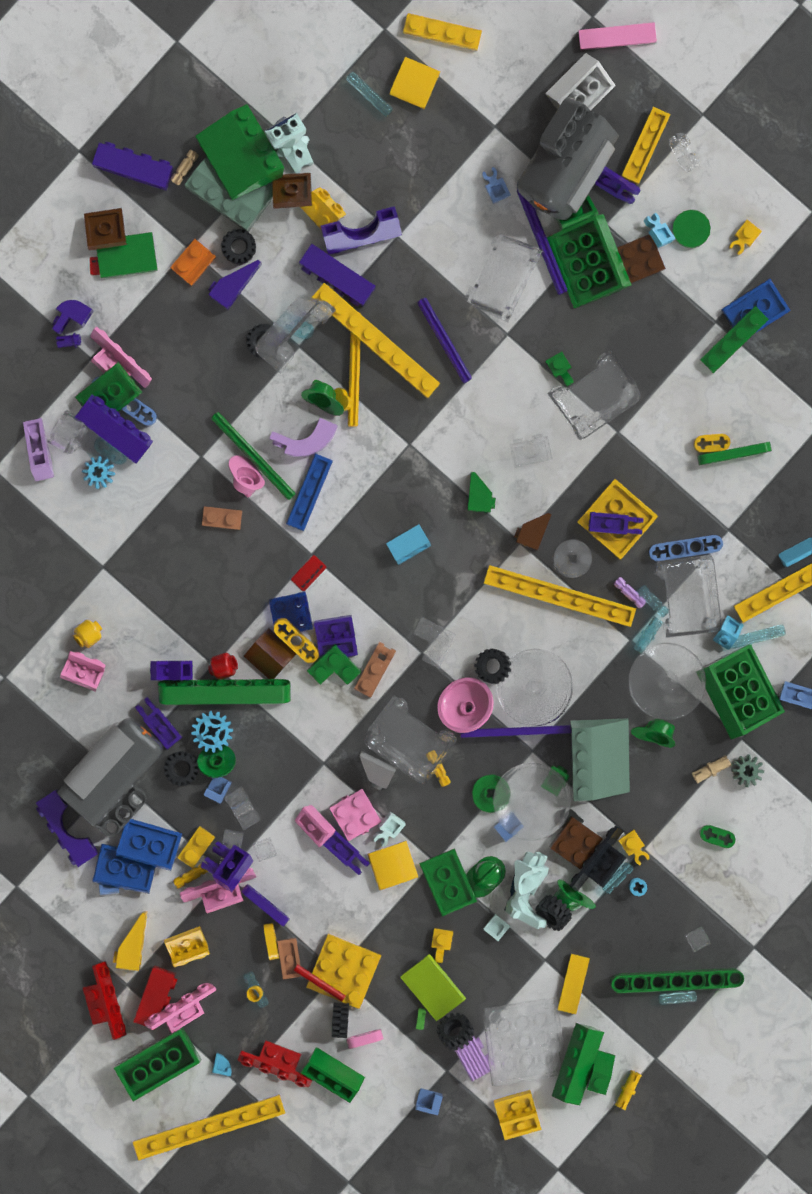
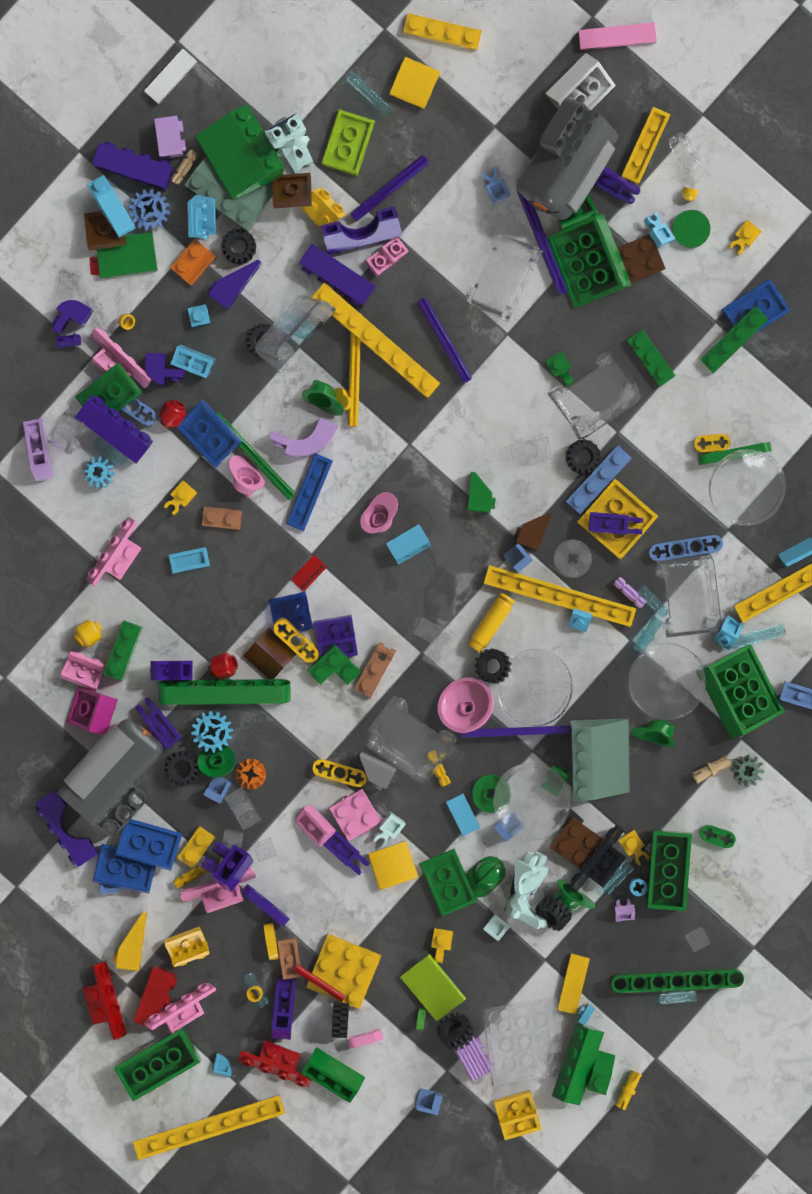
(91, 710): none -> dark pink slope
(110, 206): none -> medium azure slope
(118, 554): none -> bright pink bracket
(123, 650): none -> green brick
(128, 323): none -> yellow hinge
(144, 218): none -> medium blue gear
(156, 369): none -> dark purple brick
(169, 137): none -> lavender brick
(170, 76): none -> white tile
(172, 414): none -> red head
(182, 495): none -> yellow plate
(189, 560): none -> medium azure tile
(192, 361): none -> medium azure hinge
(199, 316): none -> medium azure plate
(201, 217): none -> medium azure hinge
(209, 433): none -> blue tile
(255, 782): none -> orange gear
(283, 1008): none -> dark purple slope
(327, 764): none -> yellow beam
(348, 142): none -> lime tile
(380, 513): none -> bright pink piece
(386, 256): none -> bright pink slope
(389, 188): none -> dark purple axle
(463, 814): none -> medium azure tile
(491, 622): none -> yellow axle
(517, 558): none -> medium blue panel
(579, 620): none -> medium azure plate
(585, 1013): none -> medium azure plate
(591, 448): none -> black tyre
(598, 479): none -> medium blue plate
(624, 913): none -> lavender tile
(651, 358): none -> green plate
(668, 870): none -> green brick
(689, 194): none -> yellow hinge
(747, 487): none -> clear dish

